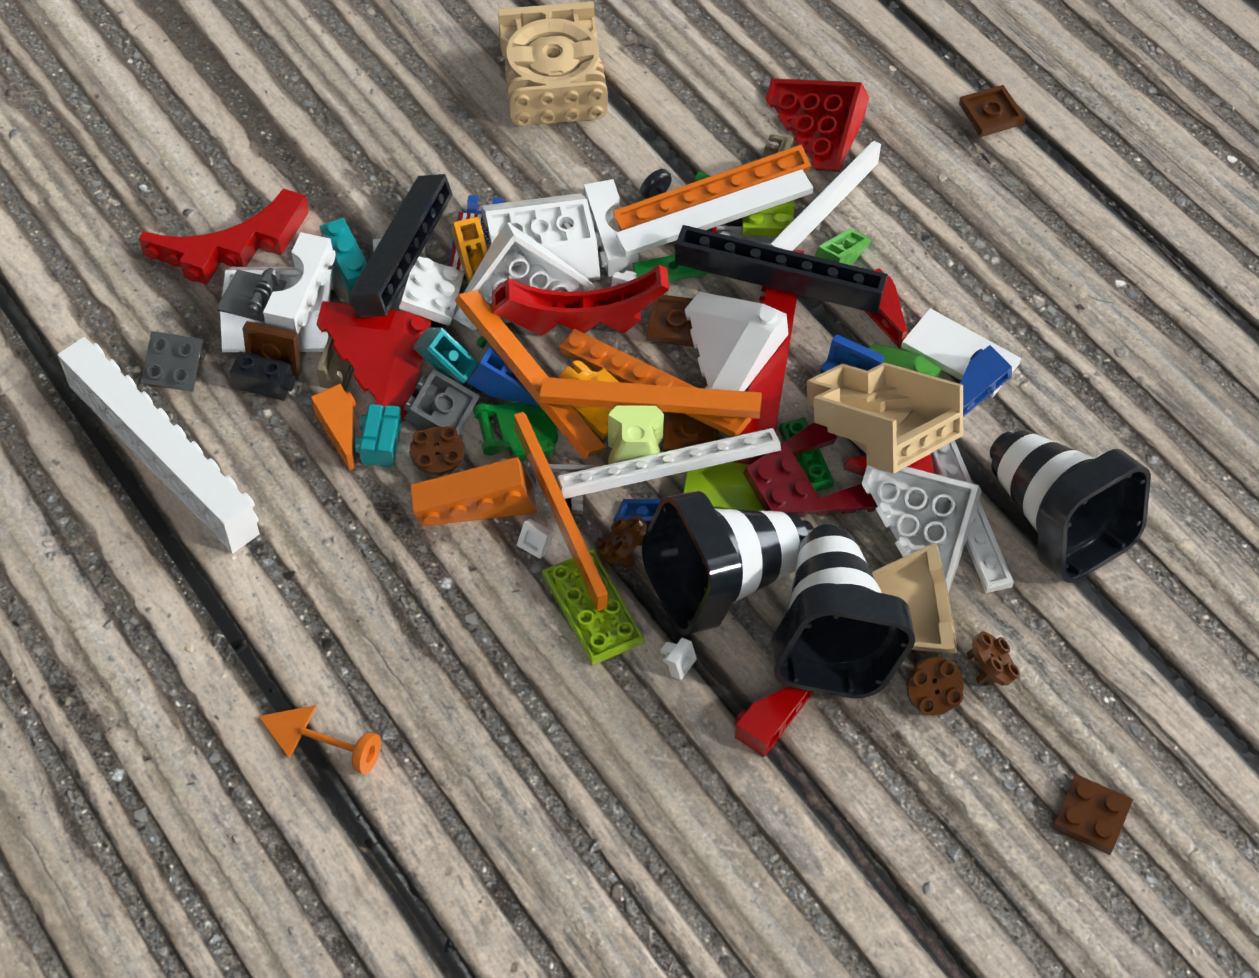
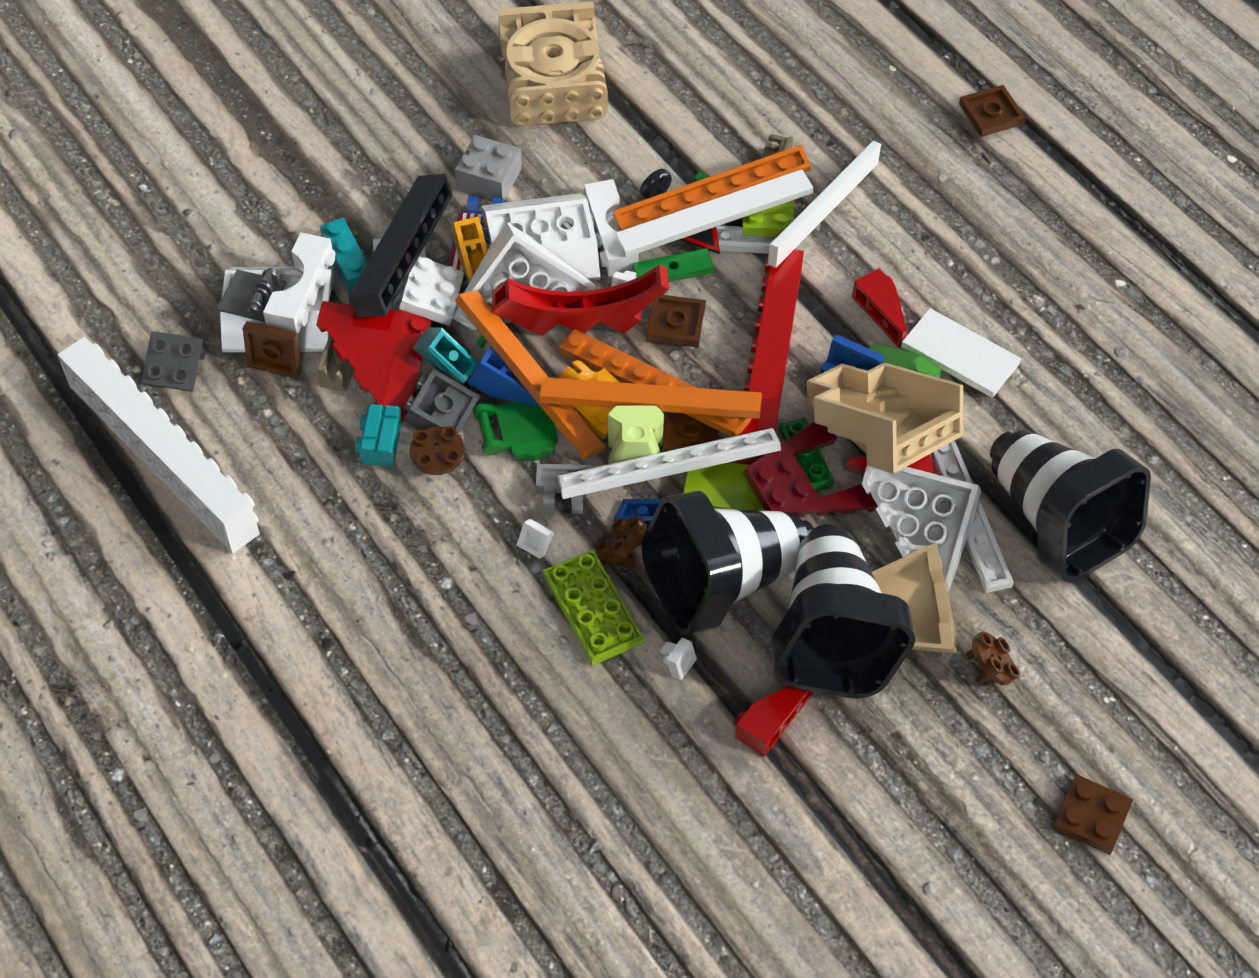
(235, 246): red arch -> none
(262, 375): black brick -> none
(290, 725): orange piece -> none
(337, 418): orange slope -> none
(475, 494): orange wedge -> none
(488, 168): none -> light grey piece
(561, 512): orange tile -> none
(733, 338): white slope -> none
(780, 269): black brick -> none
(820, 116): red slope -> none
(844, 247): bright green slope -> none
(947, 681): reddish brown plate -> none
(983, 376): blue slope -> none

